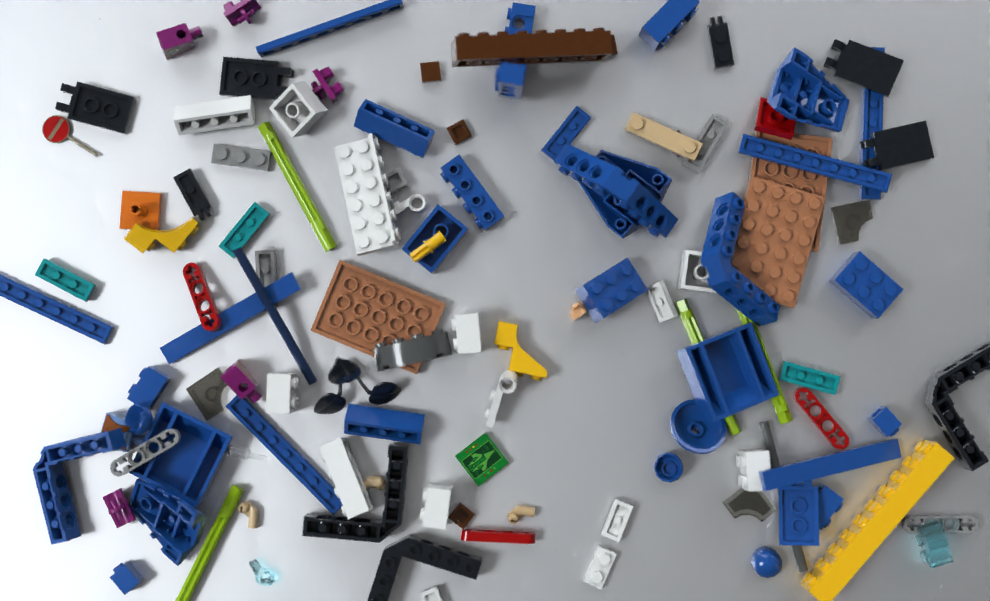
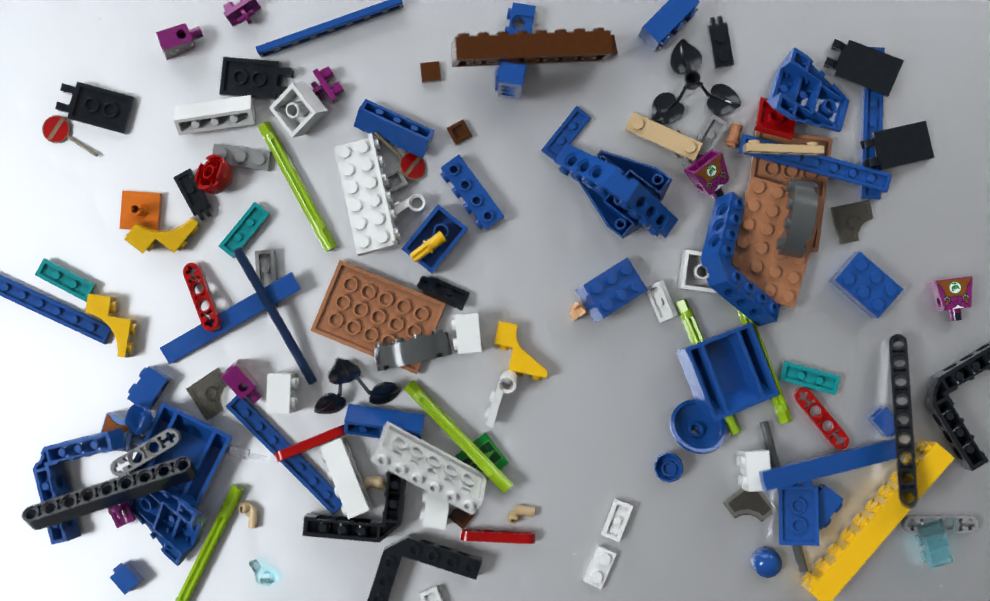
(109, 493): none -> black beam
(123, 328): none -> yellow arch
(214, 175): none -> red cylinder
(309, 443): none -> red beam
(410, 165): none -> piece
(430, 468): none -> white bracket
(443, 291): none -> black hinge
(458, 436): none -> lime piece
(688, 59): none -> black plant
(709, 173): none -> torso
(734, 135): none -> nougat pin
(801, 218): none -> dark grey brick
(809, 149): none -> tan plate
(903, 429): none -> black beam
(953, 295): none -> torso

